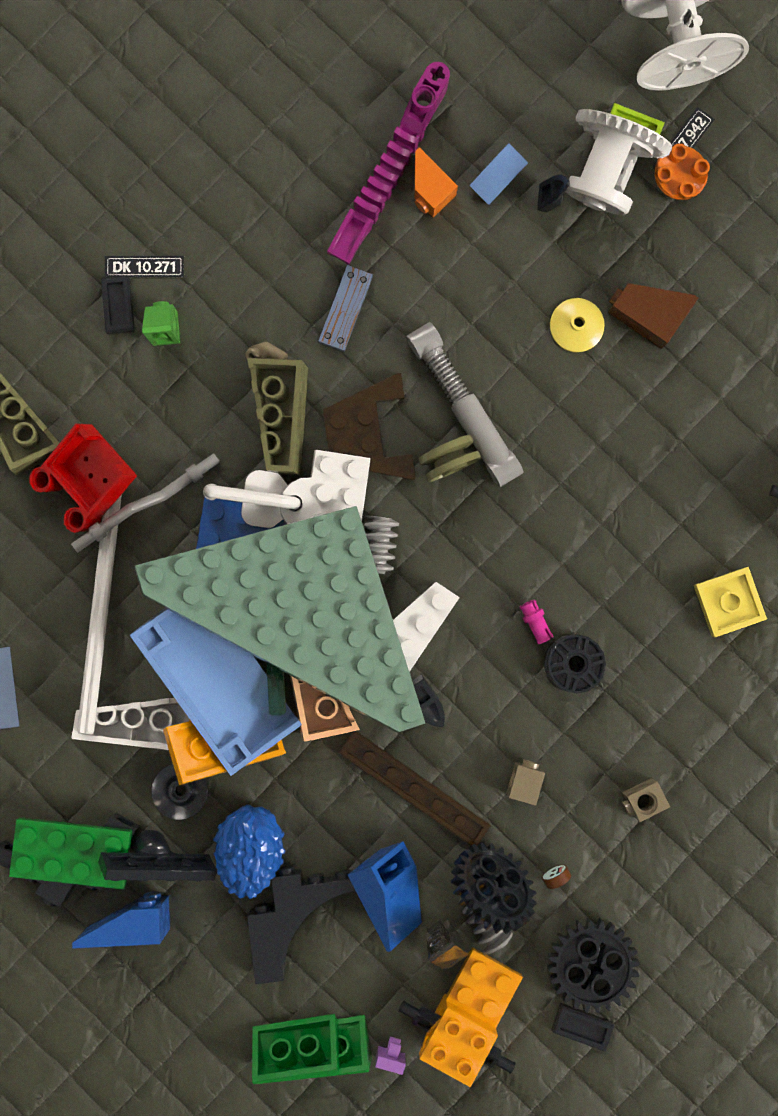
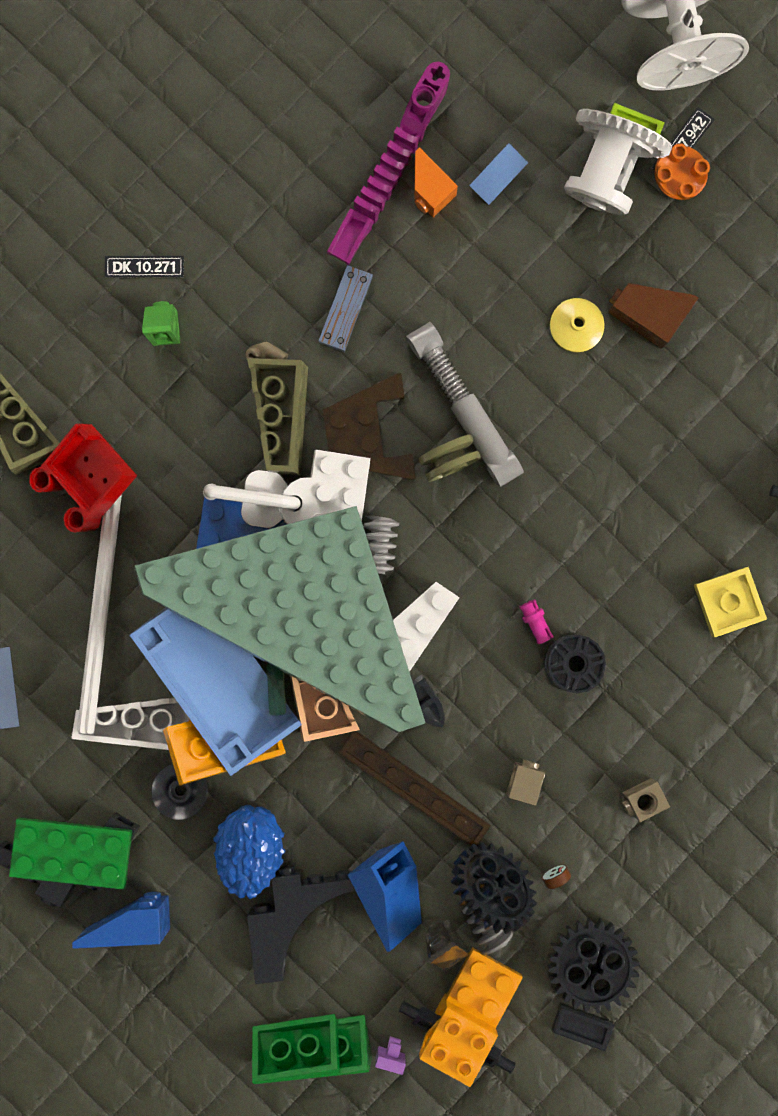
(99, 531): light grey bar -> none
(117, 305): black tile -> none
(155, 861): black plate -> none
(552, 192): black plate -> none

